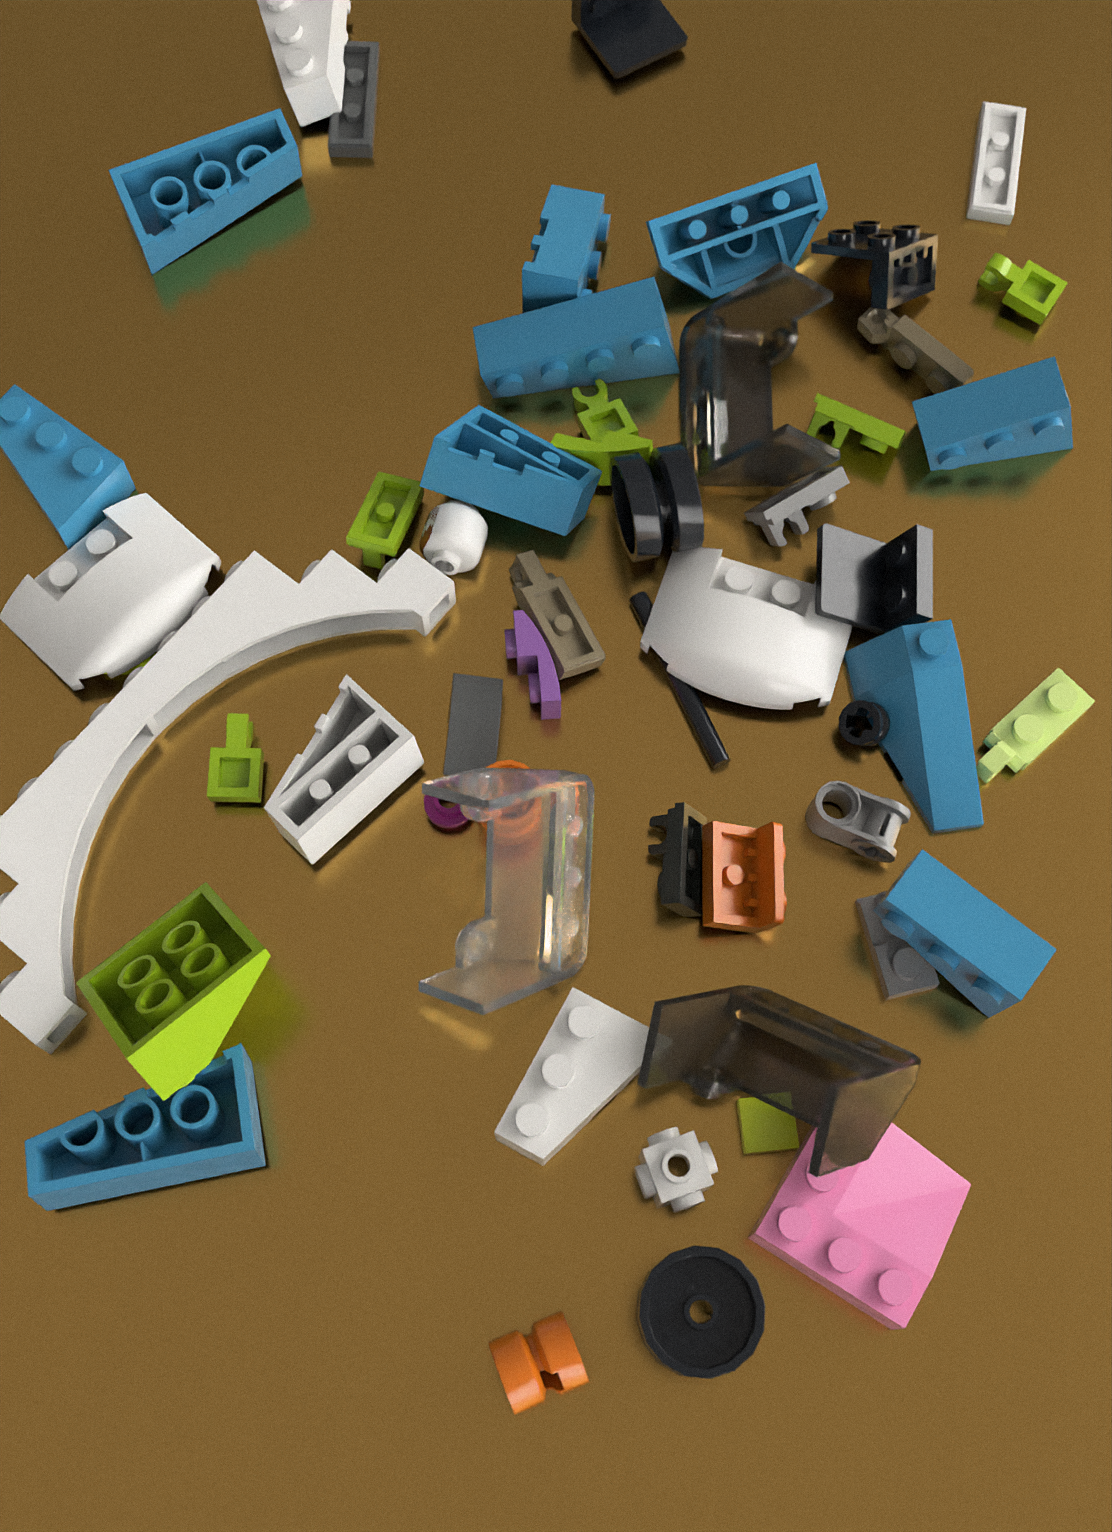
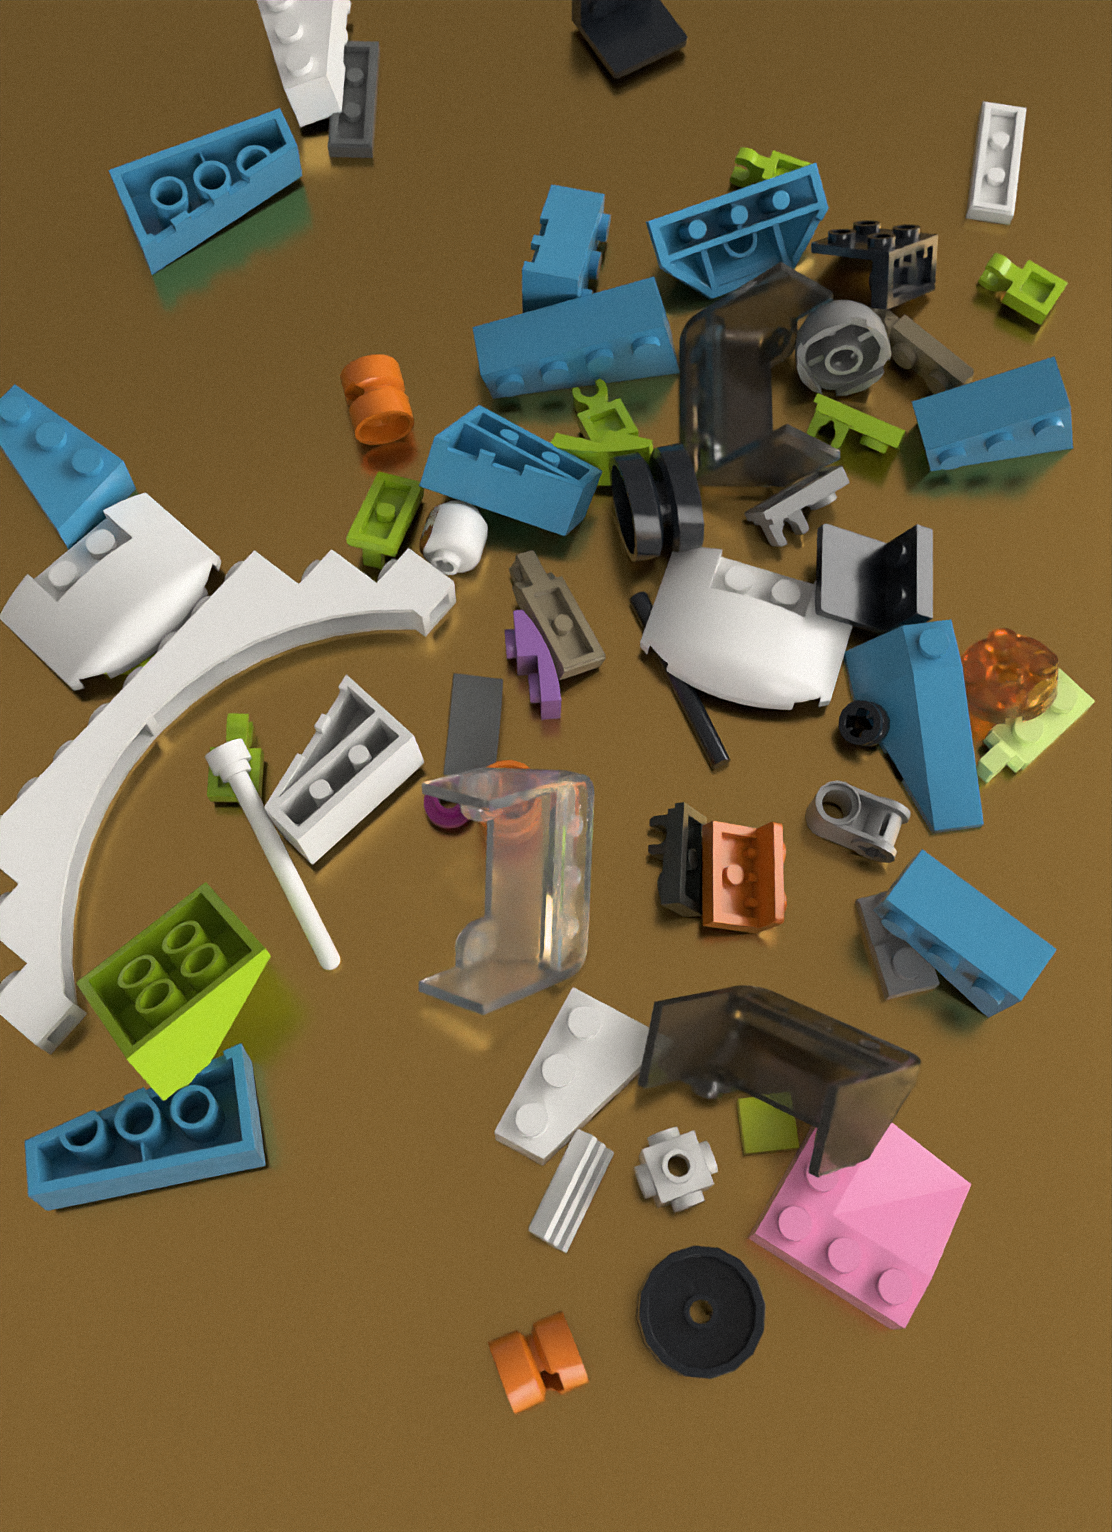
(232, 765): none -> white piece
(377, 399): none -> orange wheel
(571, 1190): none -> white tile
(762, 168): none -> lime plate
(841, 348): none -> light grey cylinder
(1003, 653): none -> clear orange plate

